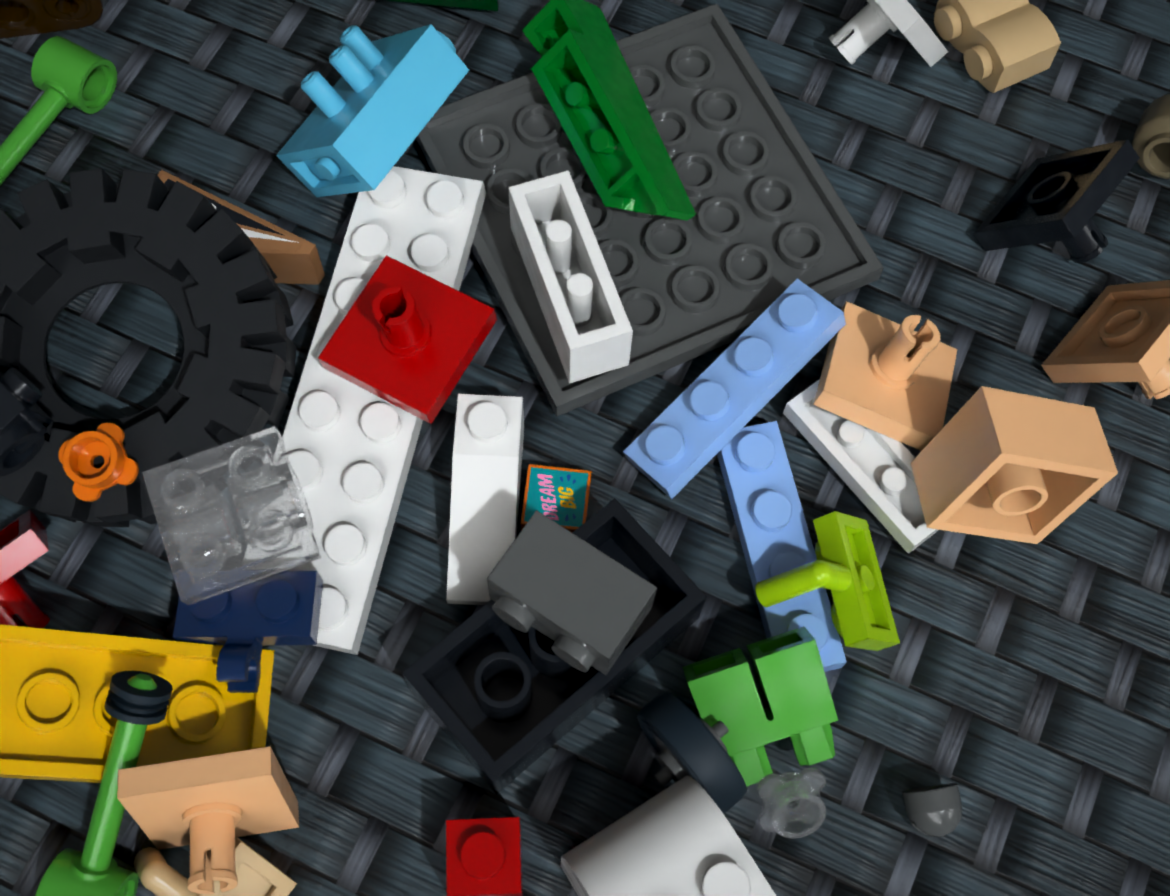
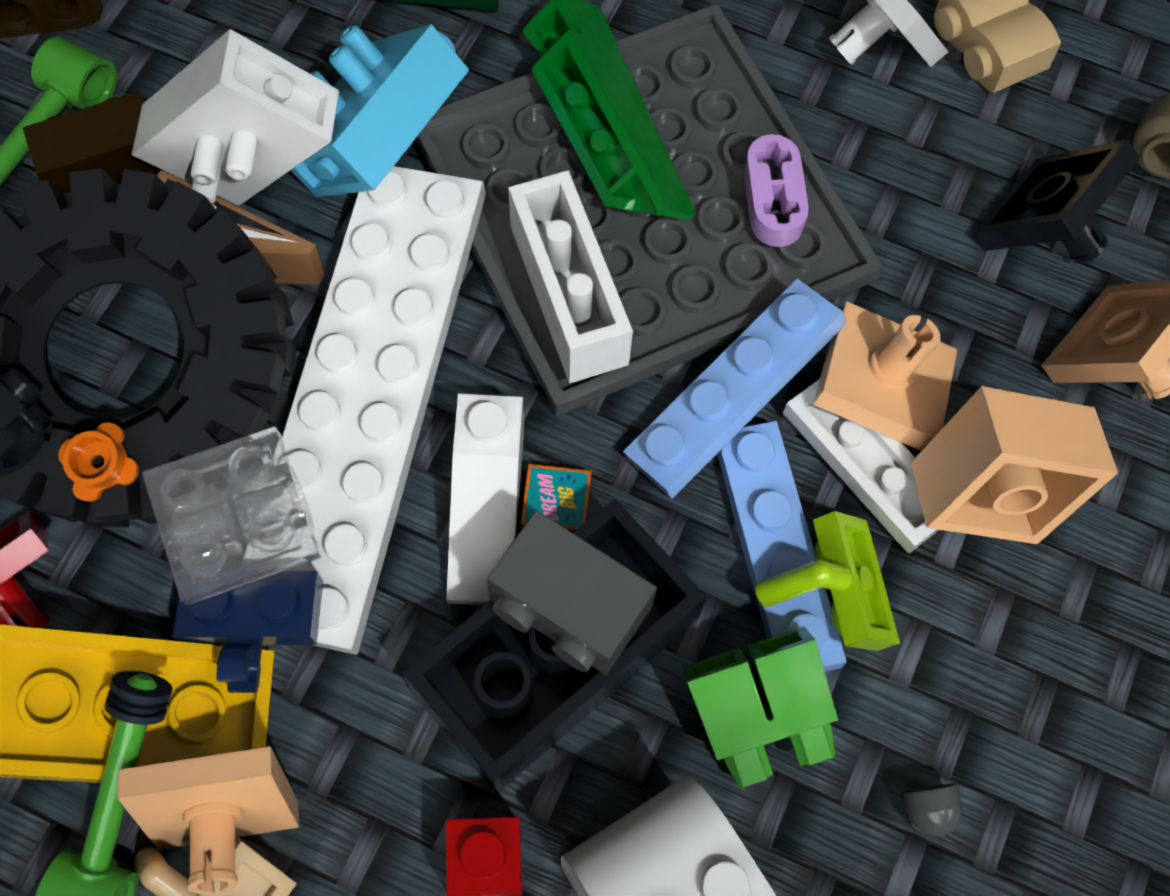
(88, 140): none -> dark brown brick
(235, 120): none -> white piece
(408, 339): red tile -> none
(691, 749): black wheel -> none
(788, 189): none -> lavender beam
(792, 803): clear plate -> none

